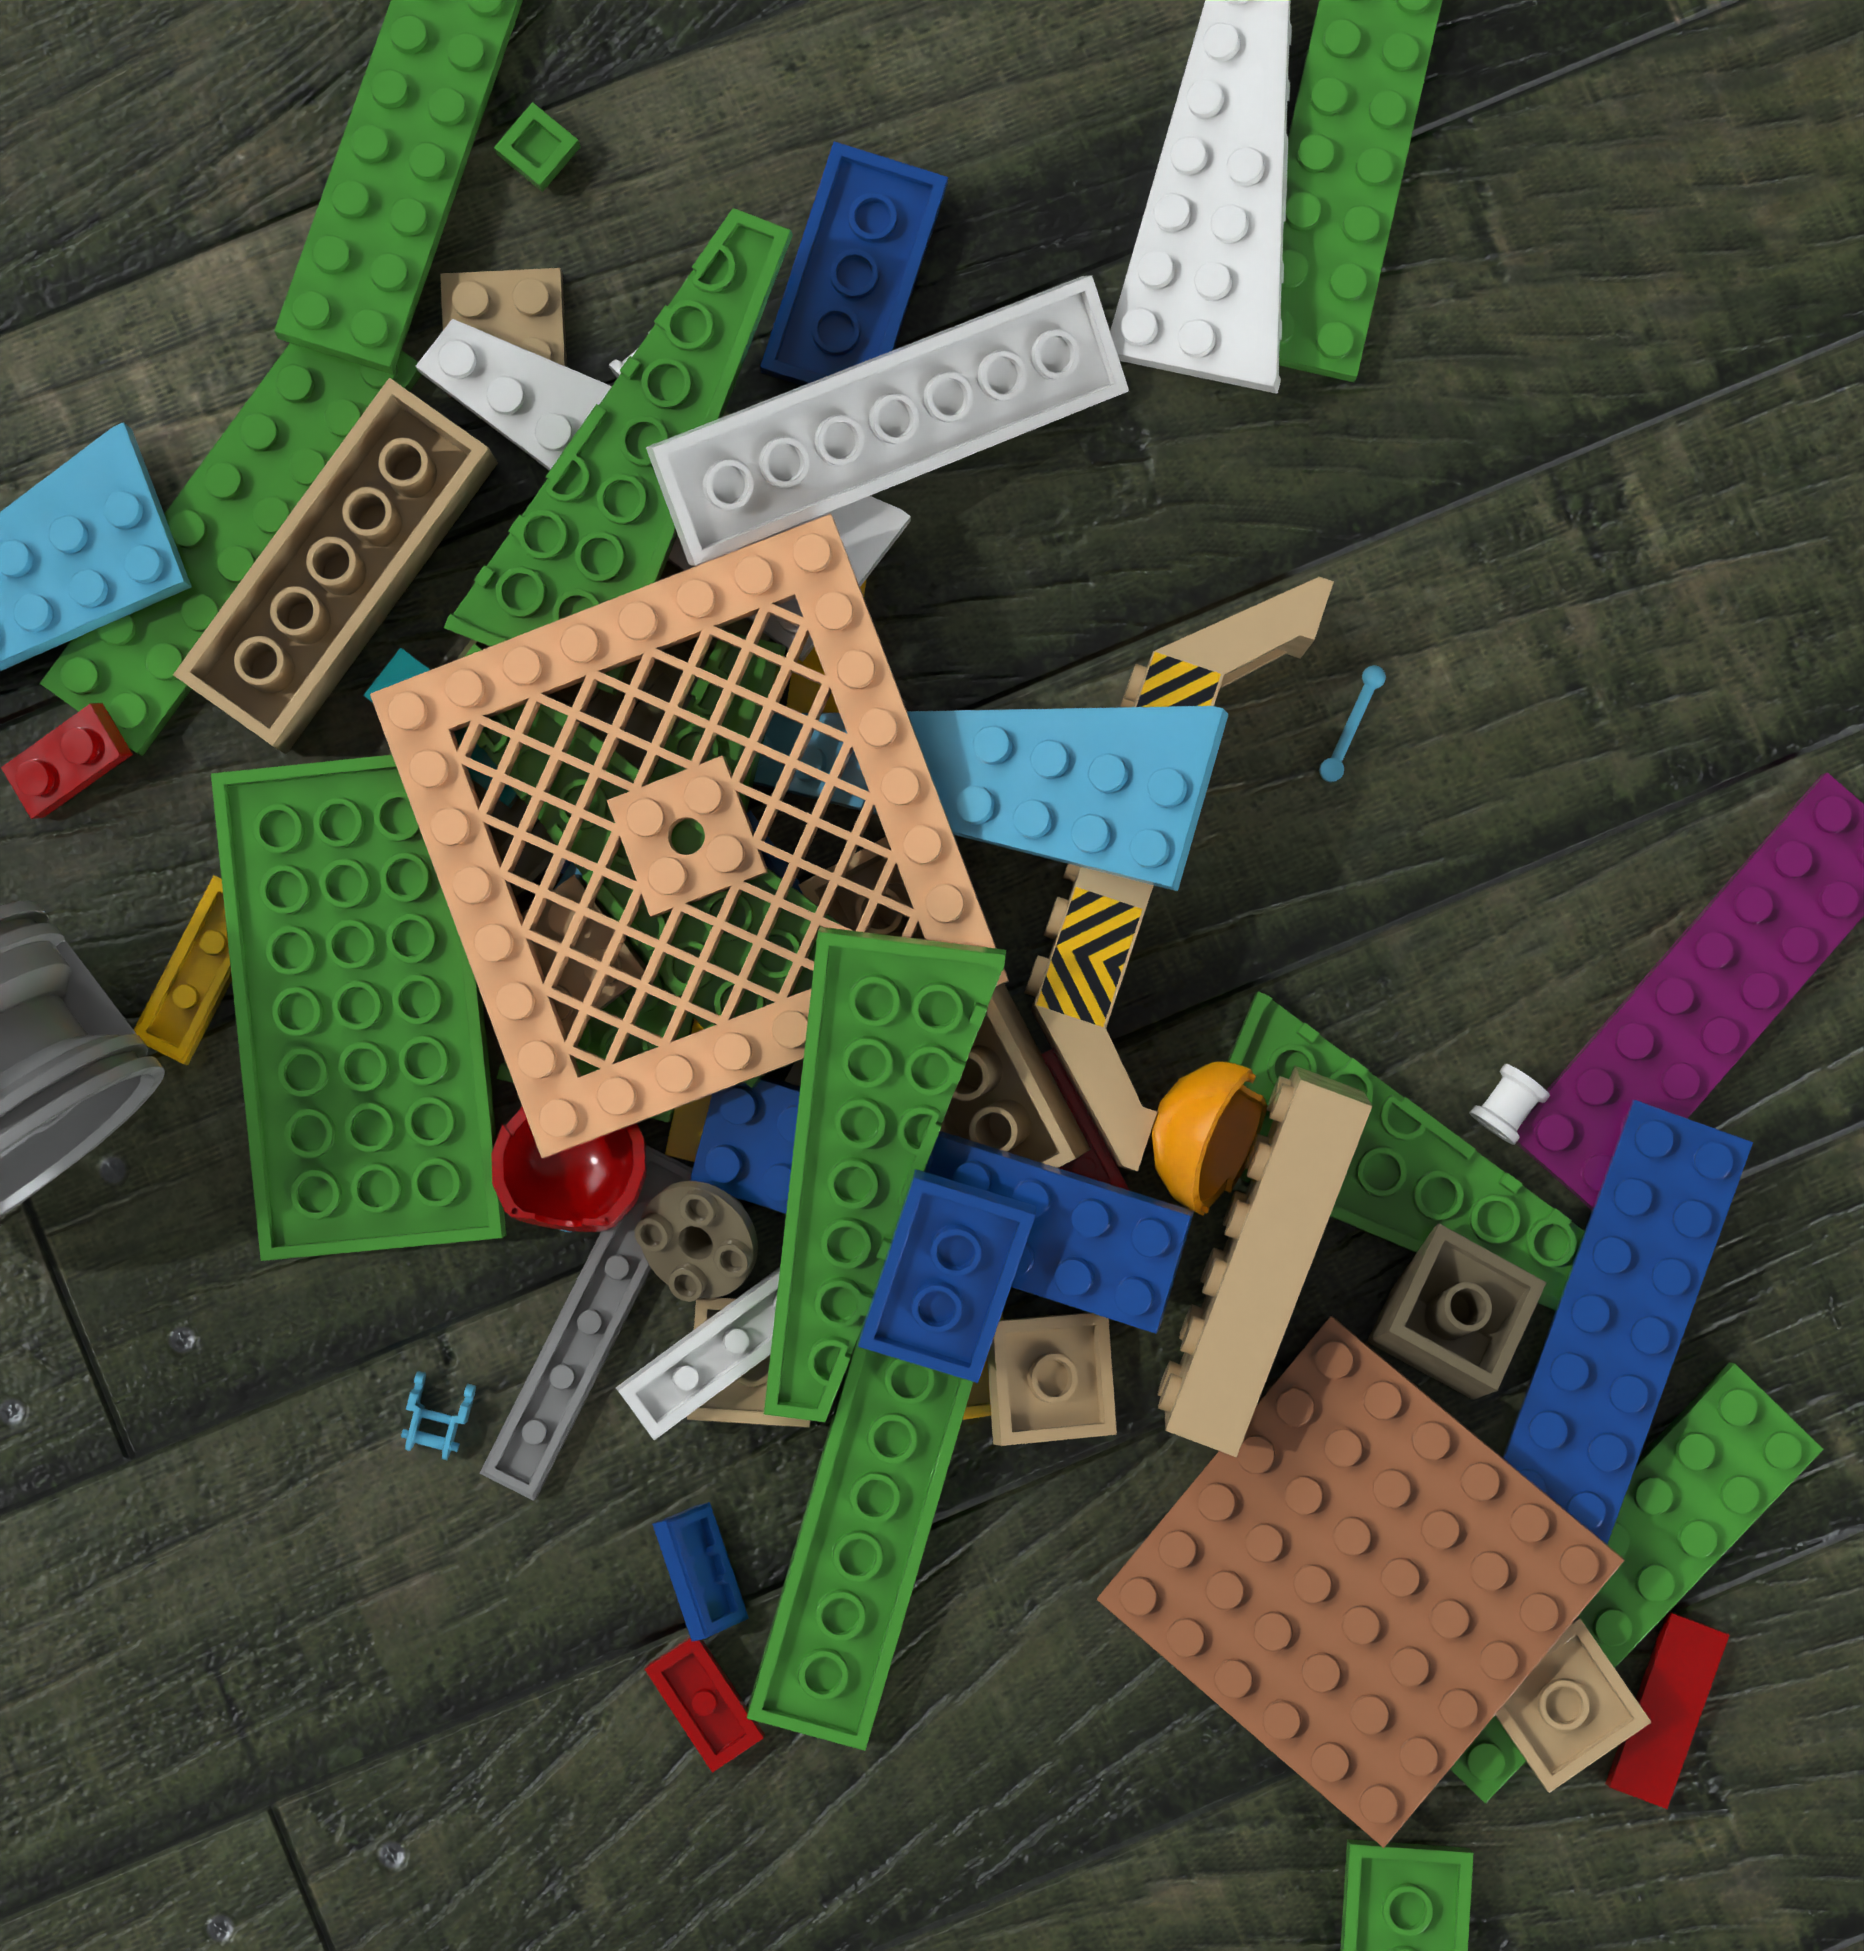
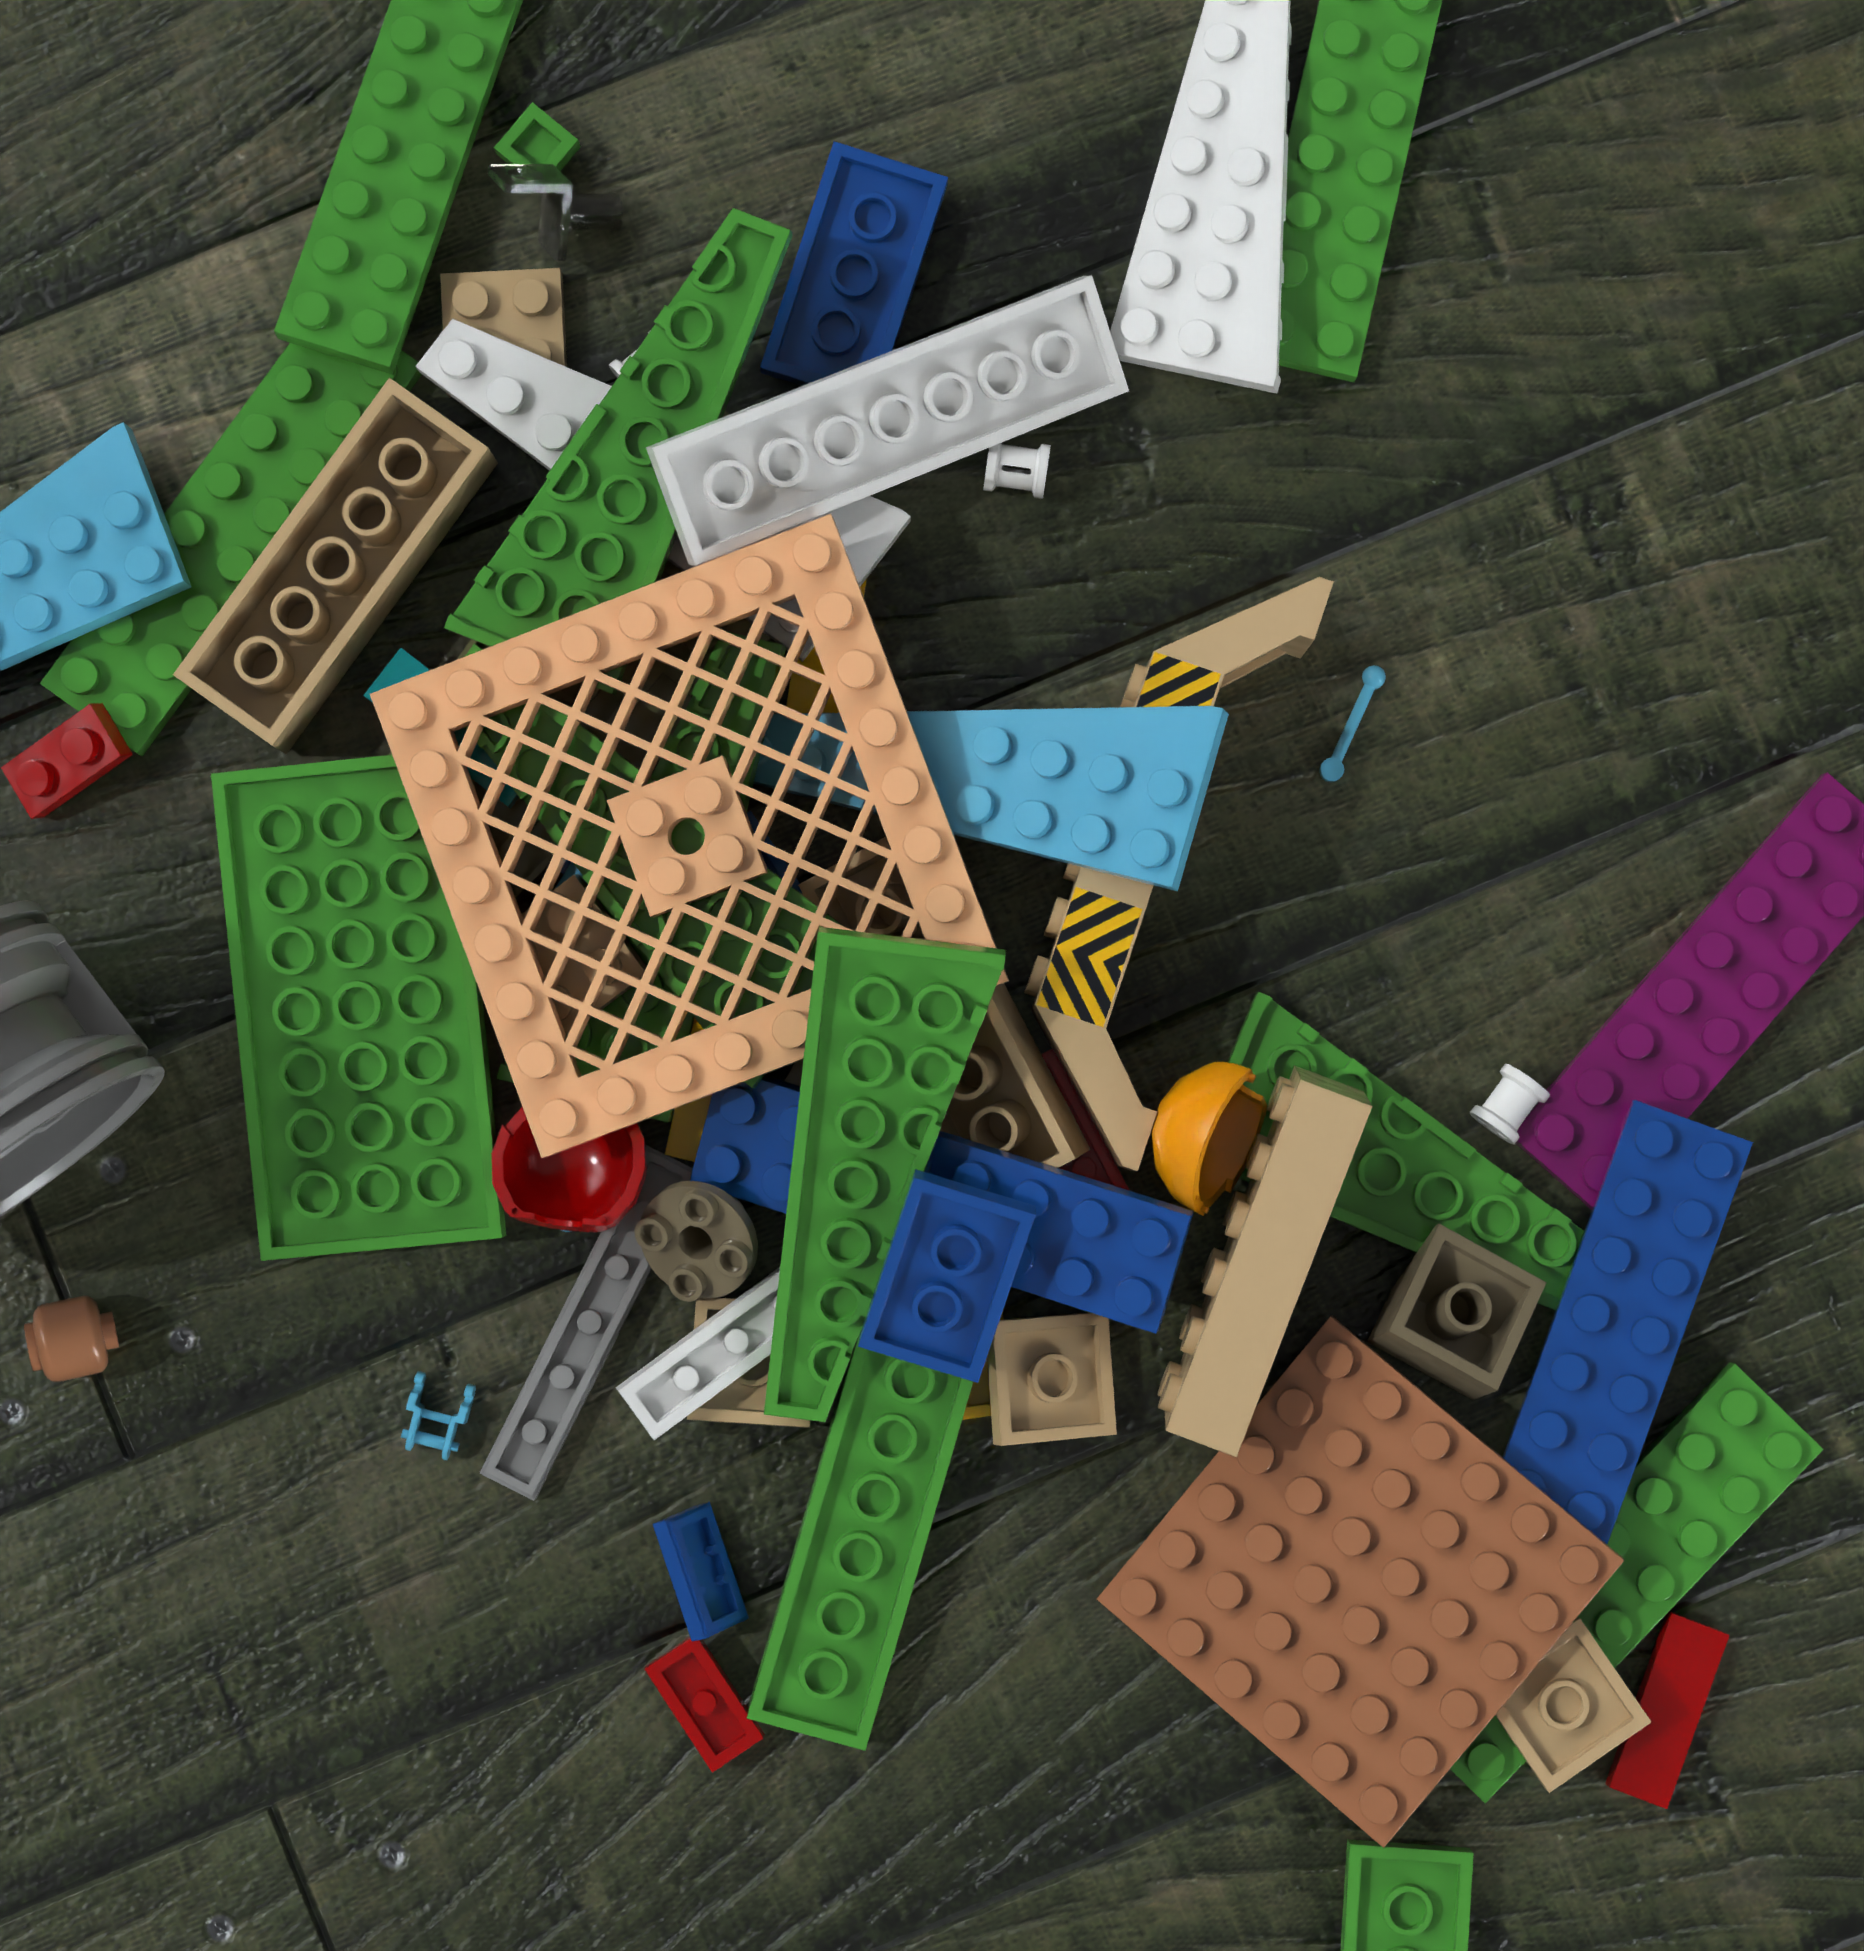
(70, 1338): none -> nougat head
(190, 983): yellow tile -> none
(560, 208): none -> clear smoke bracket
(1013, 478): none -> white bush

